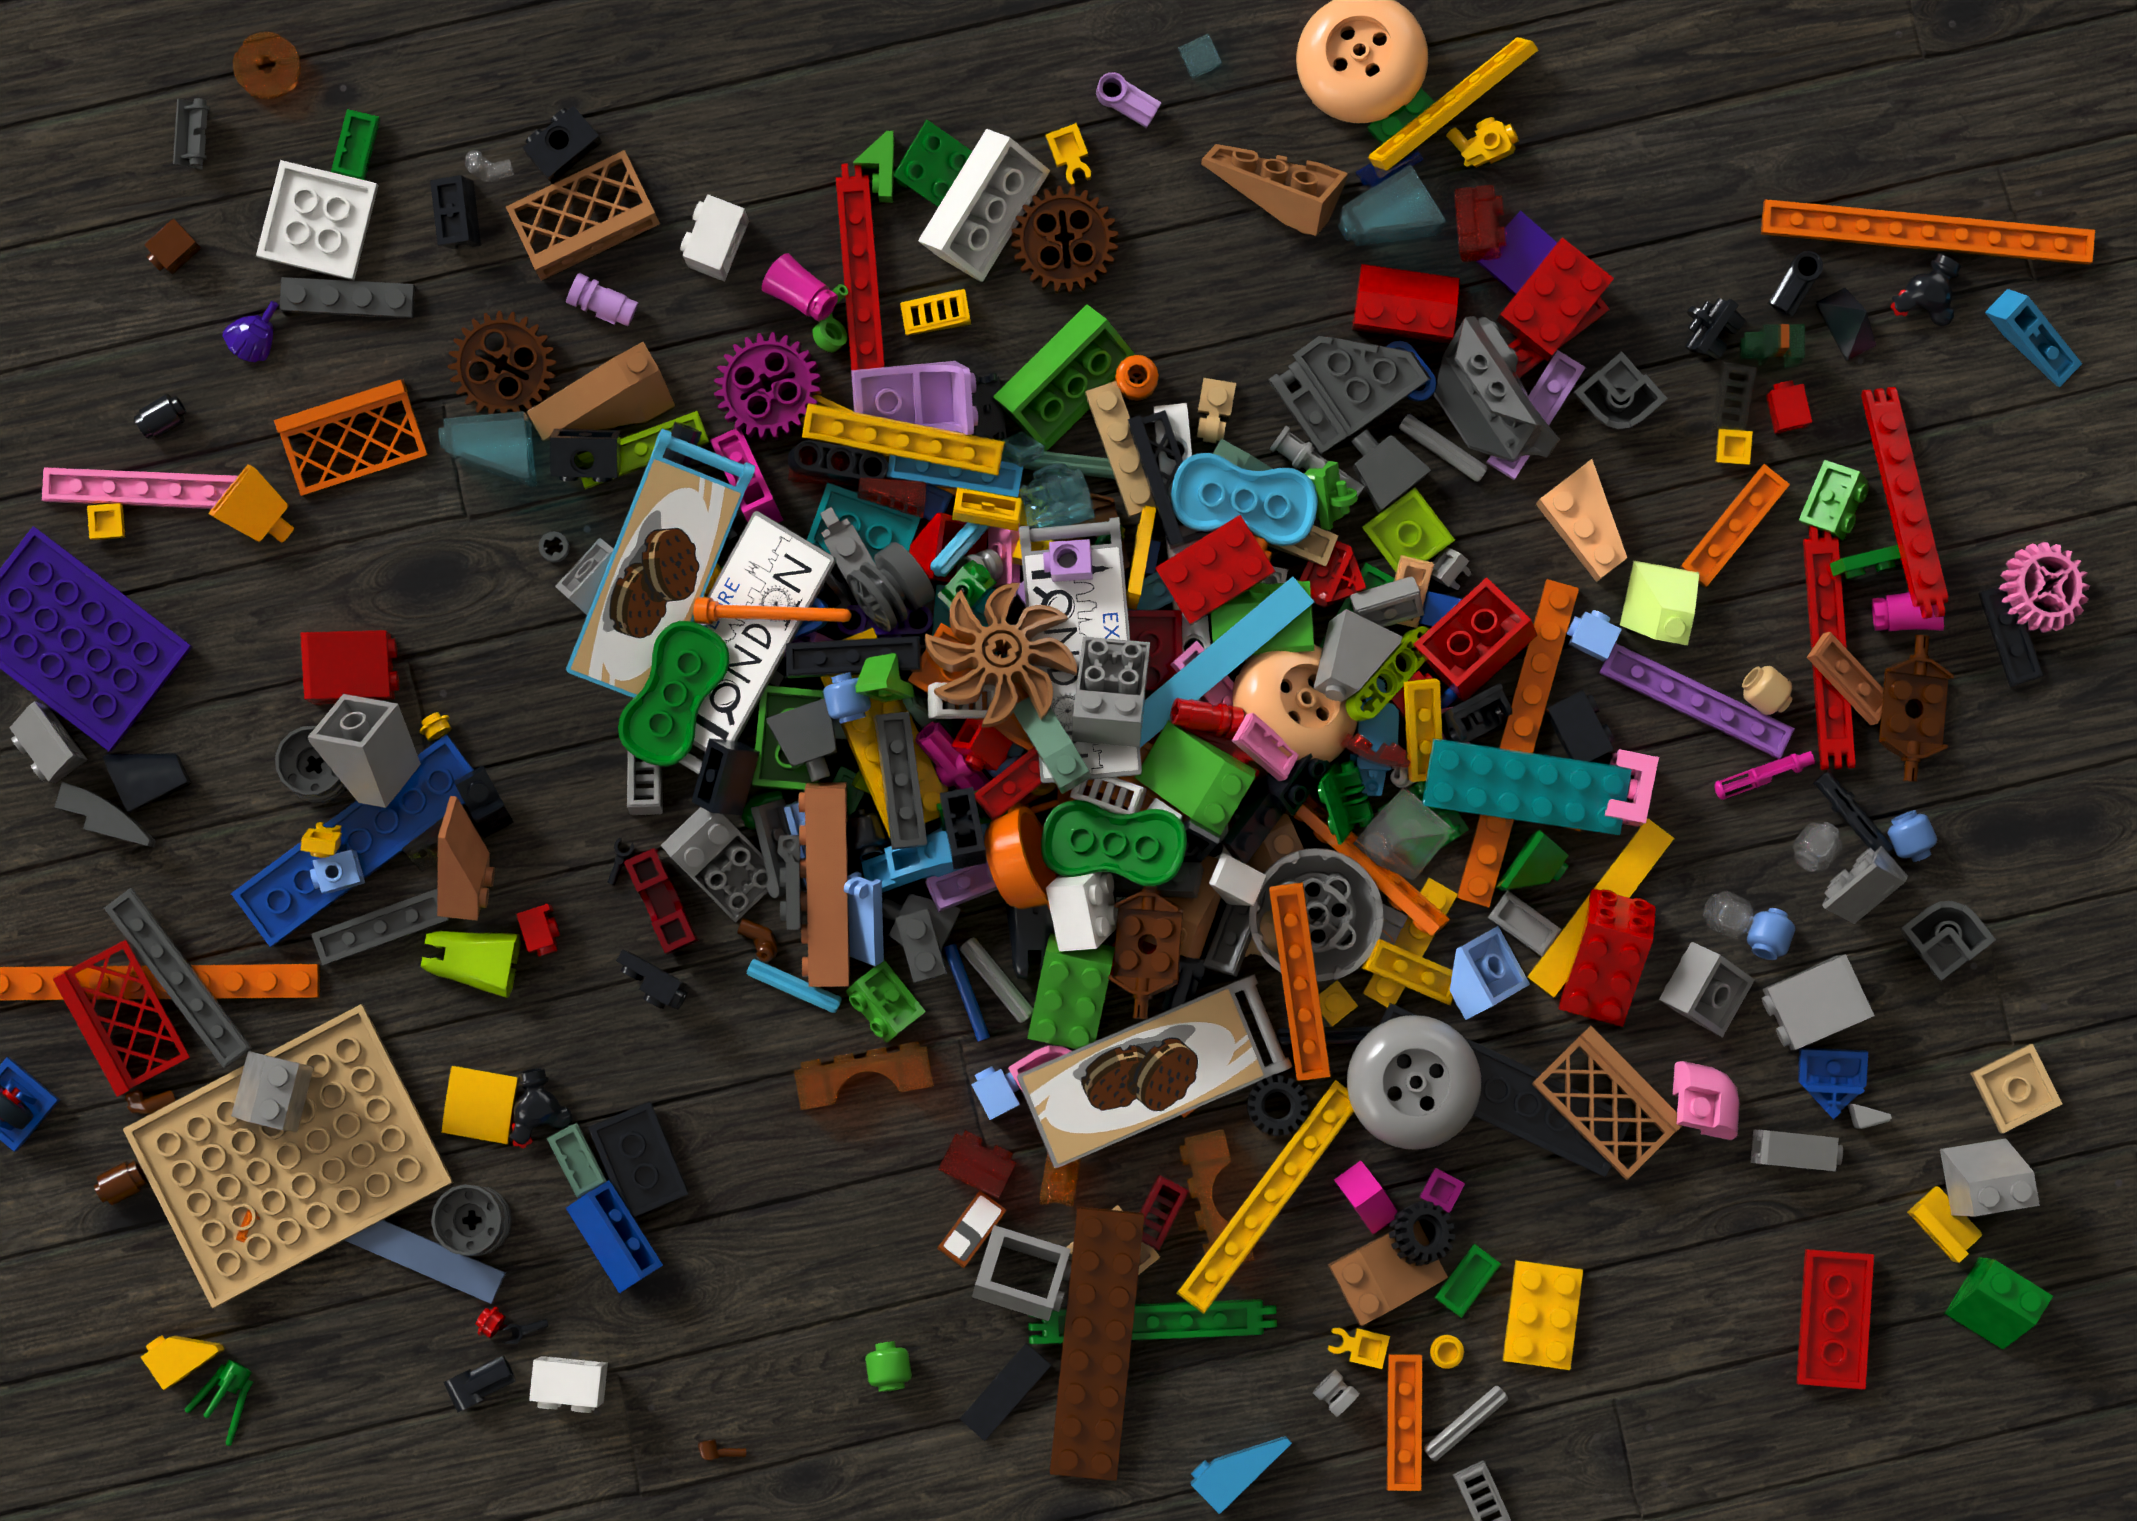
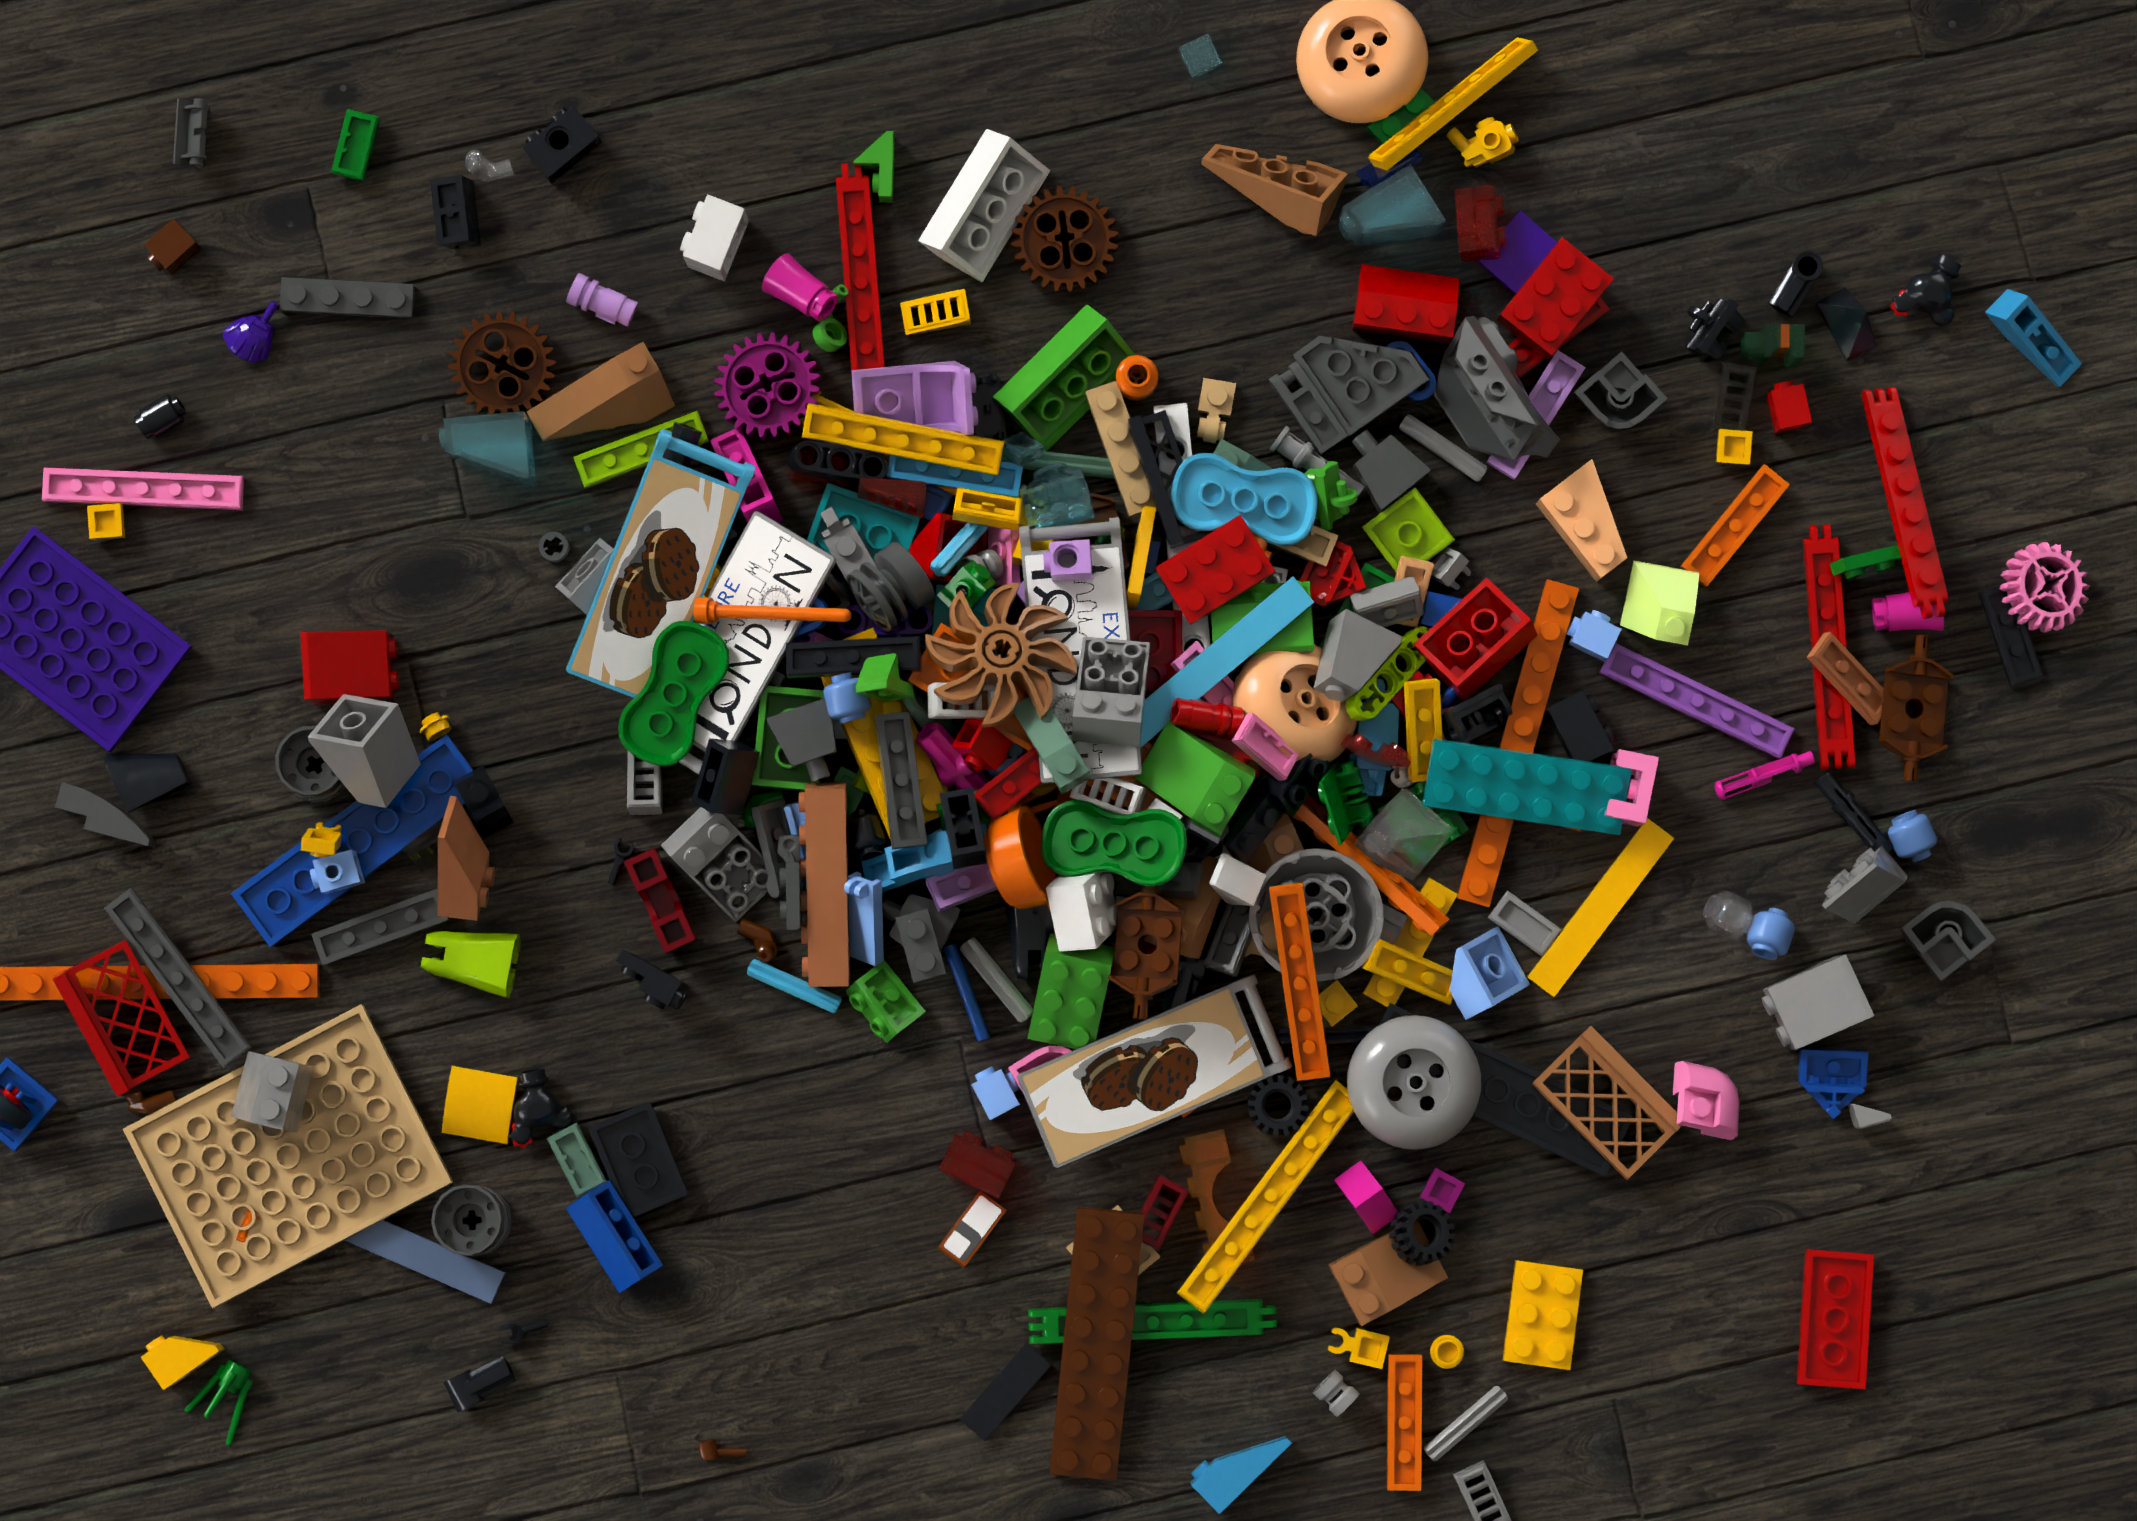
(46, 742): light grey slope -> none
(120, 1182): reddish brown brick -> none
(251, 55): clear orange plate -> none
(253, 507): light orange torso -> none
(317, 220): white plate -> none
(345, 408): orange fence -> none
(489, 1322): red plate -> none
(539, 930): red brick -> none
(568, 1382): white brick -> none
(600, 235): medium nougat fence -> none
(602, 444): black brick -> none
(820, 1084): clear orange arch -> none
(888, 1367): bright green head -> none
(932, 163): green hinge -> none
(1017, 1299): light grey window -> none
(1060, 1183): clear orange hips -> none
(1067, 150): yellow plate -> none
(1131, 100): lavender piece -> none
(1467, 1280): green tile -> none
(1535, 864): green slope -> none
(1609, 957): red bracket -> none
(1707, 989): light grey slope -> none
(1767, 690): tan head -> none
(1796, 1150): light grey slope -> none
(1817, 846): clear head -> none
(1835, 499): bright green bracket -> none
(1928, 232): orange plate -> none
(1949, 1232): yellow panel -> none
(1987, 1179): light grey slope -> none
(1997, 1303): green slope -> none
(2016, 1088): tan plate -> none

